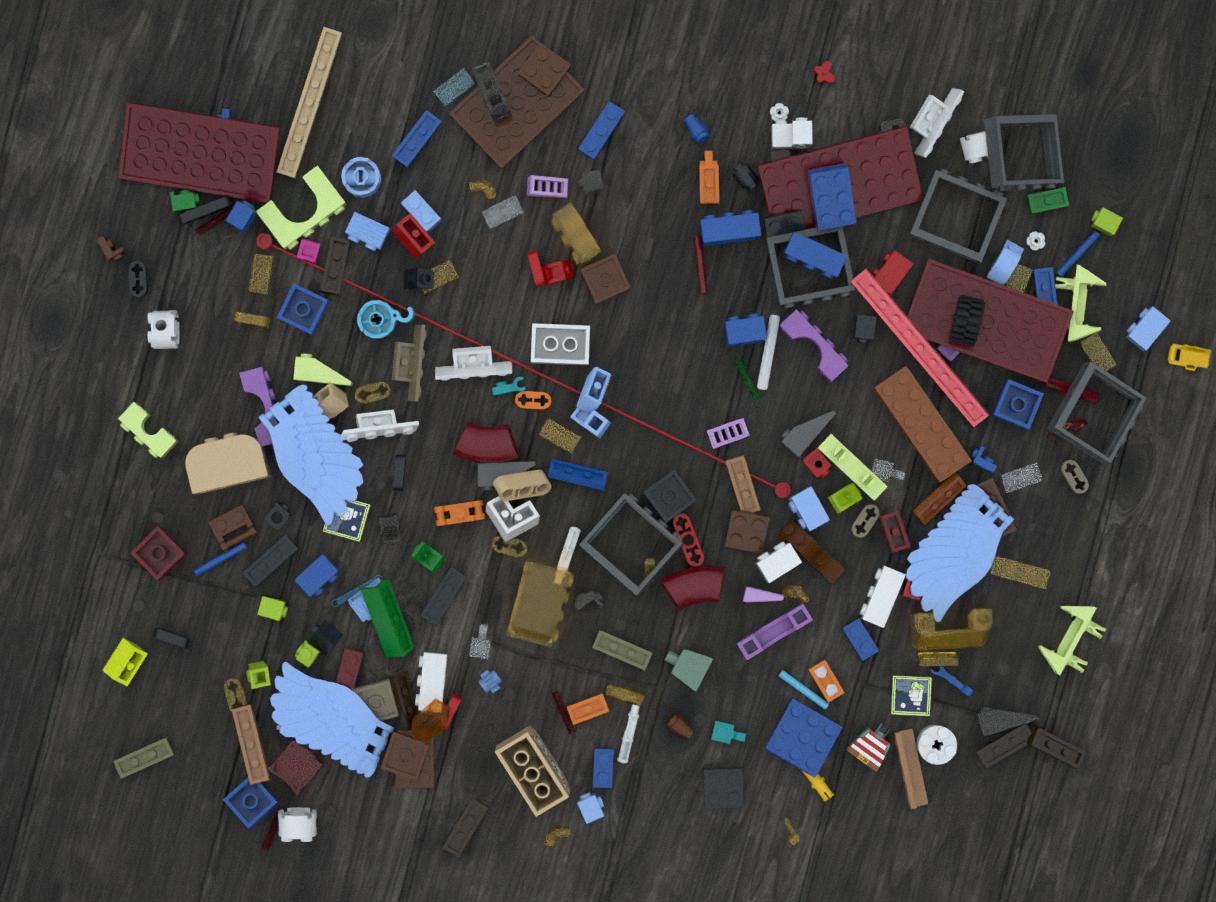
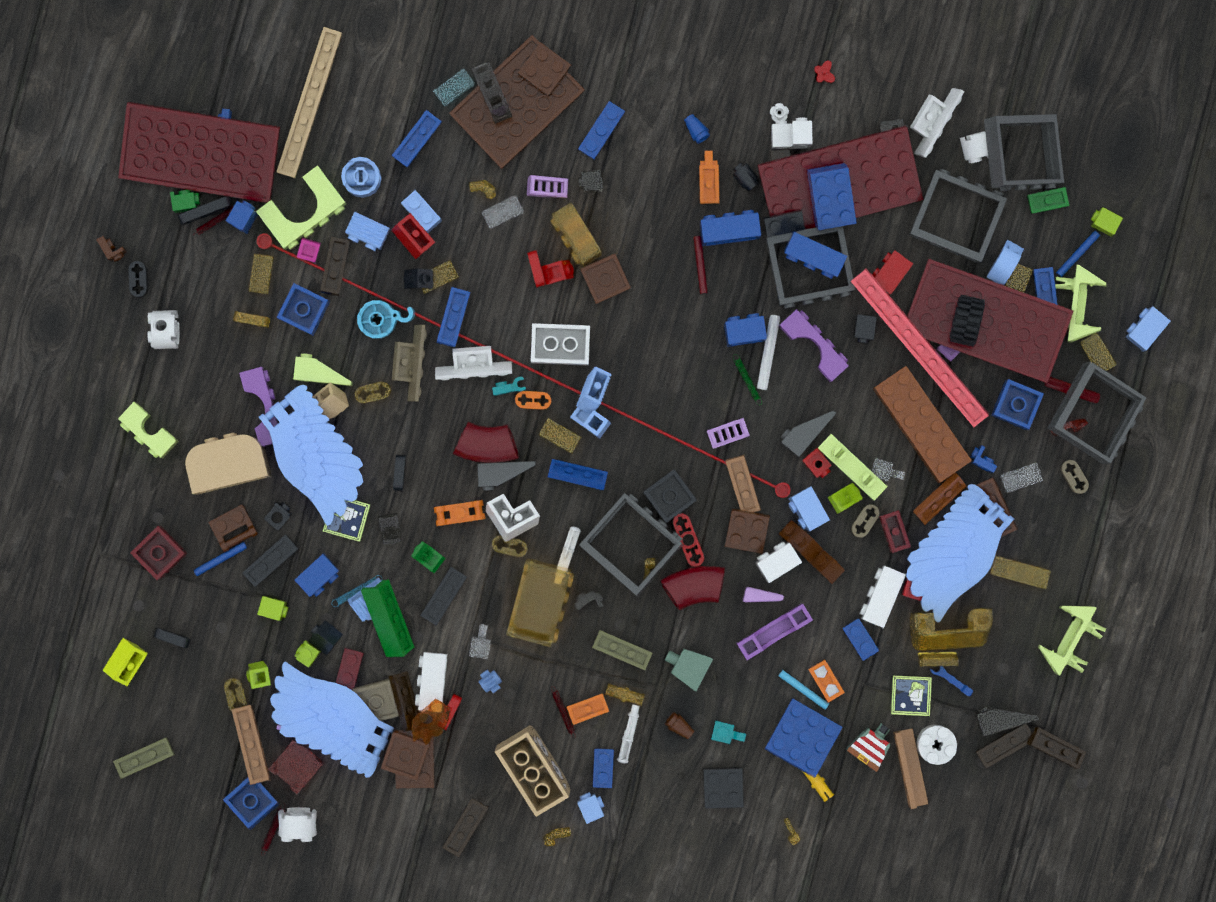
(378, 424): white bracket -> none
(453, 317): none -> blue plate
(522, 485): tan beam -> none
(795, 591): clear yellow arm -> none
(1033, 245): white plate -> none
(1189, 356): yellow piece -> none

